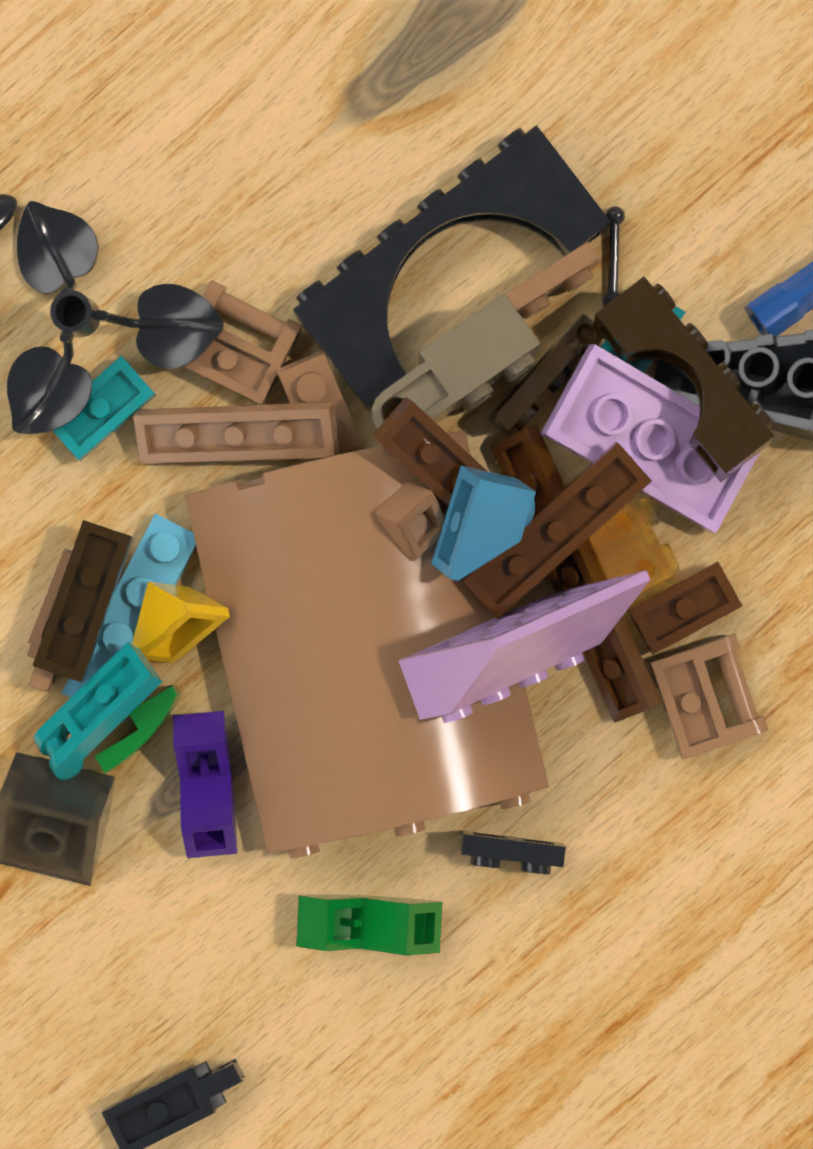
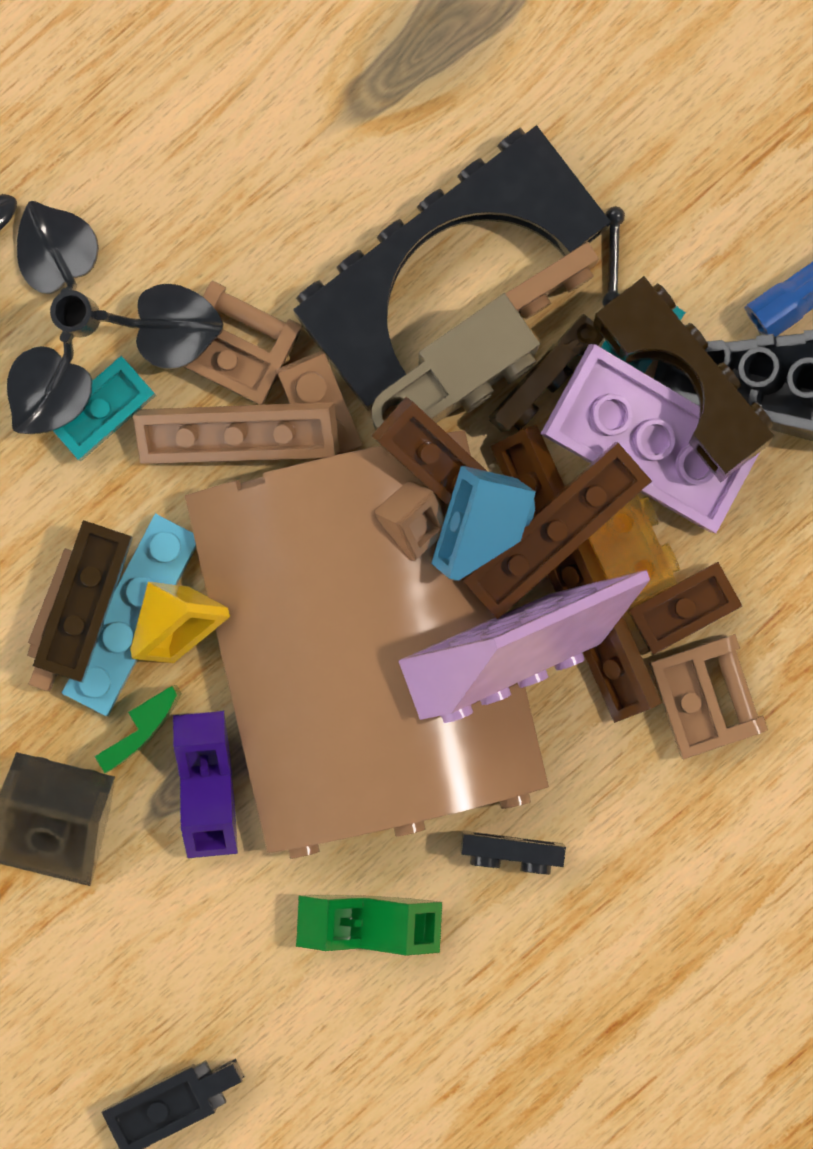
(96, 710): teal plate -> none

